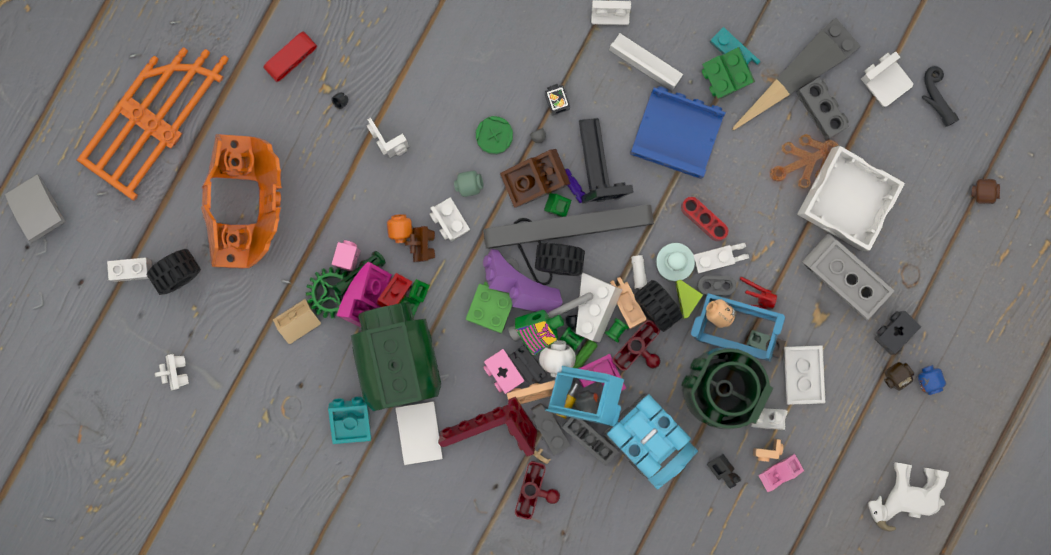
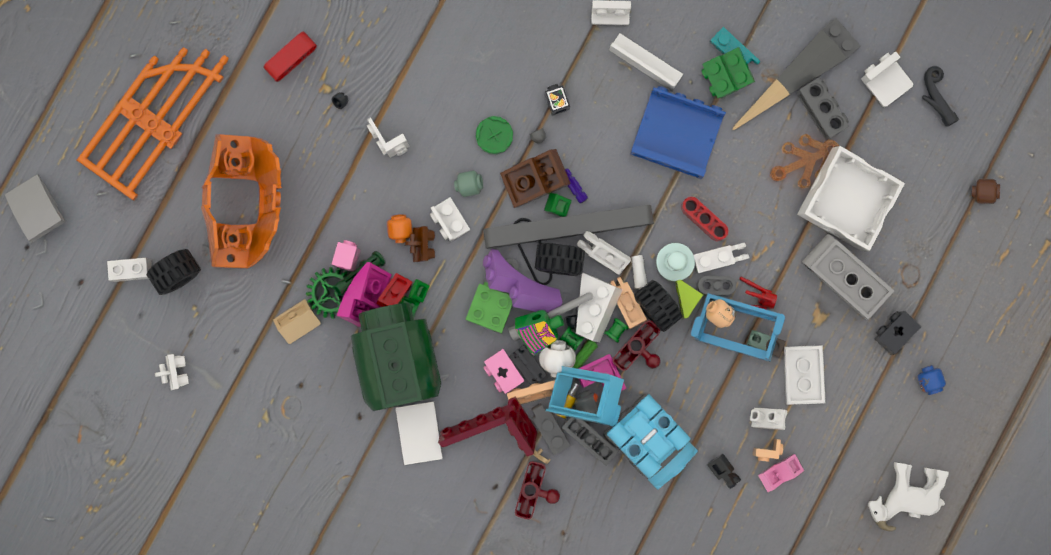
(349, 420): teal plate -> none
(596, 165): black bracket -> none
(604, 253): none -> white hinge
(755, 394): dark green piece -> none
(899, 376): dark brown head -> none

